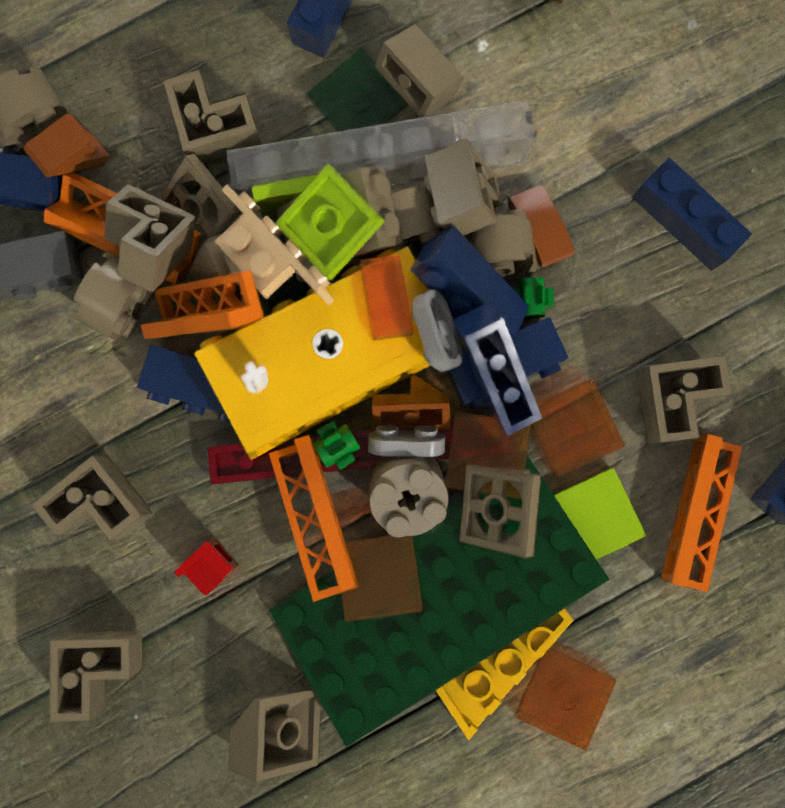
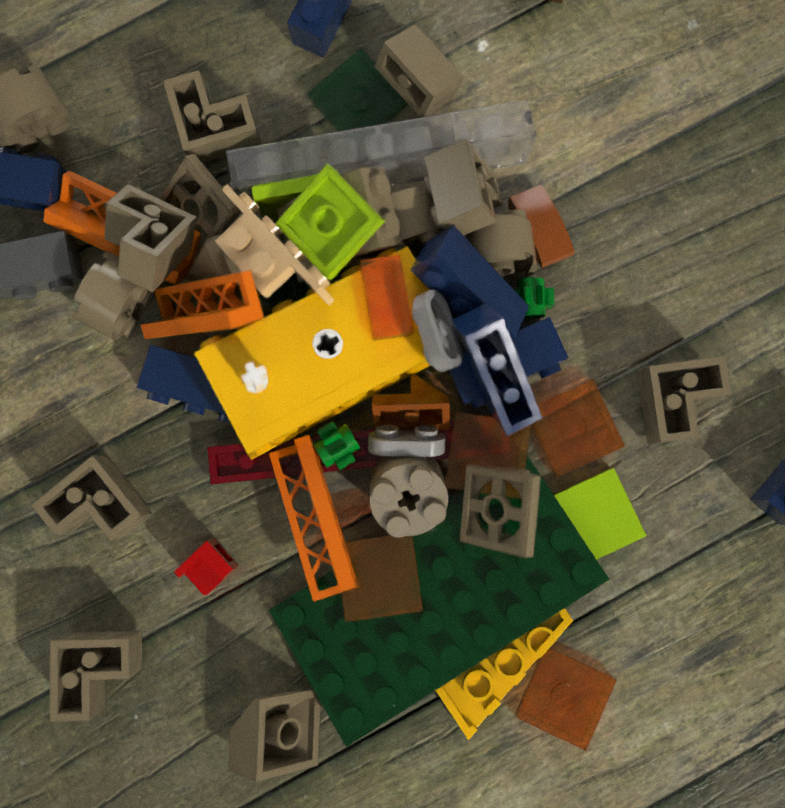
(65, 148): dark orange slope -> none
(691, 215): dark blue brick -> none
(693, 509): orange fence -> none

